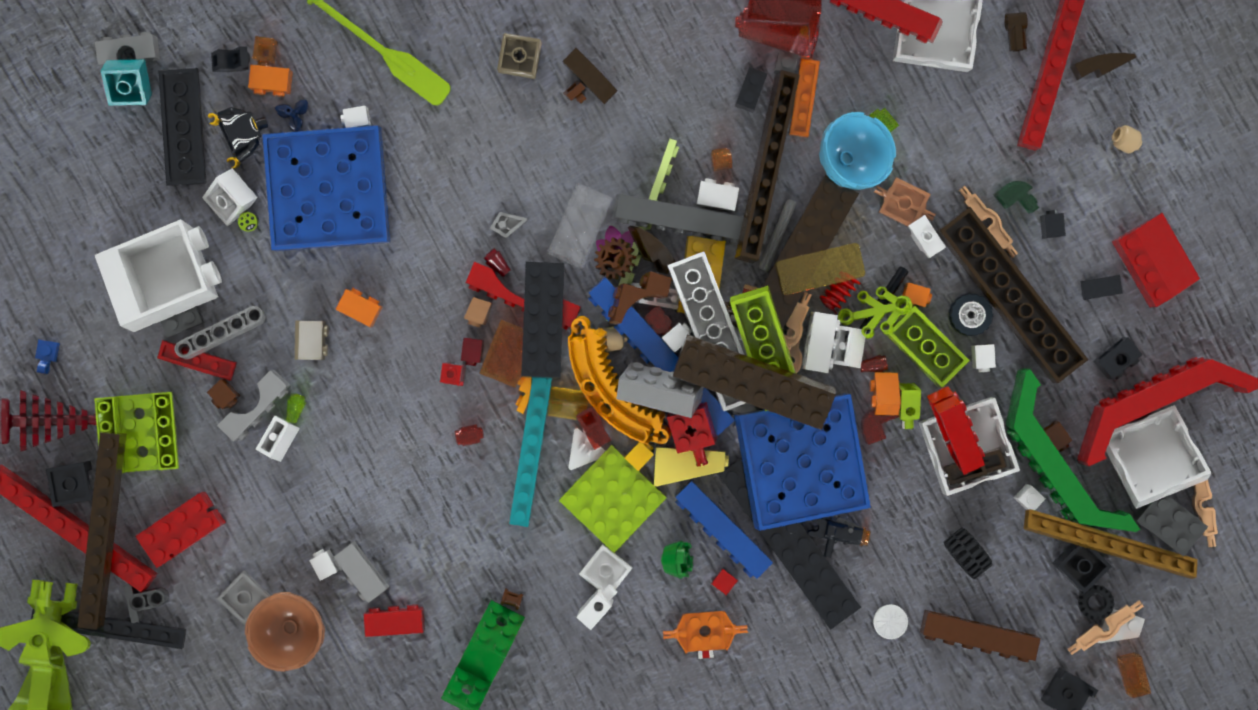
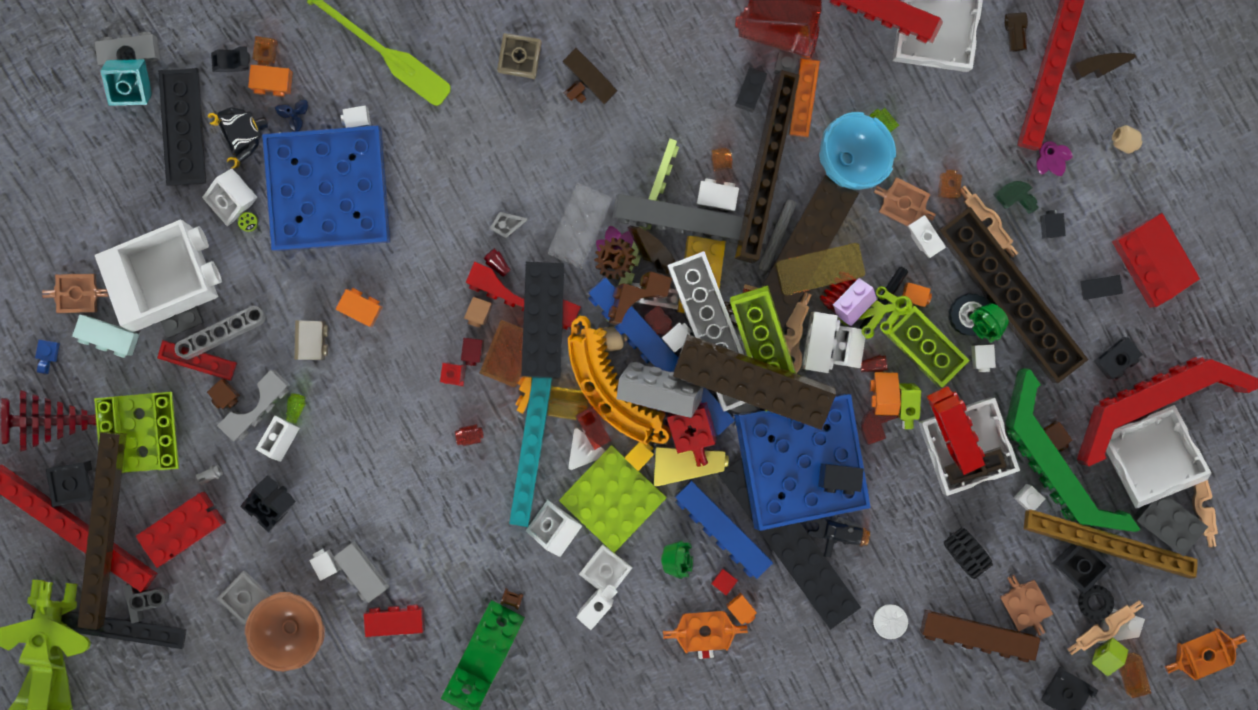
(75, 293): none -> nougat plate
(105, 336): none -> light aqua brick
(210, 474): none -> light grey pin
(268, 503): none -> black brick
(553, 528): none -> white slope
(742, 609): none -> orange brick
(840, 478): none -> black brick
(854, 302): none -> lavender brick
(947, 191): none -> clear orange brick
(989, 322): none -> green cone
(1026, 605): none -> nougat plate
(1055, 160): none -> magenta plate
(1110, 656): none -> lime piece
(1191, 654): none -> orange plate

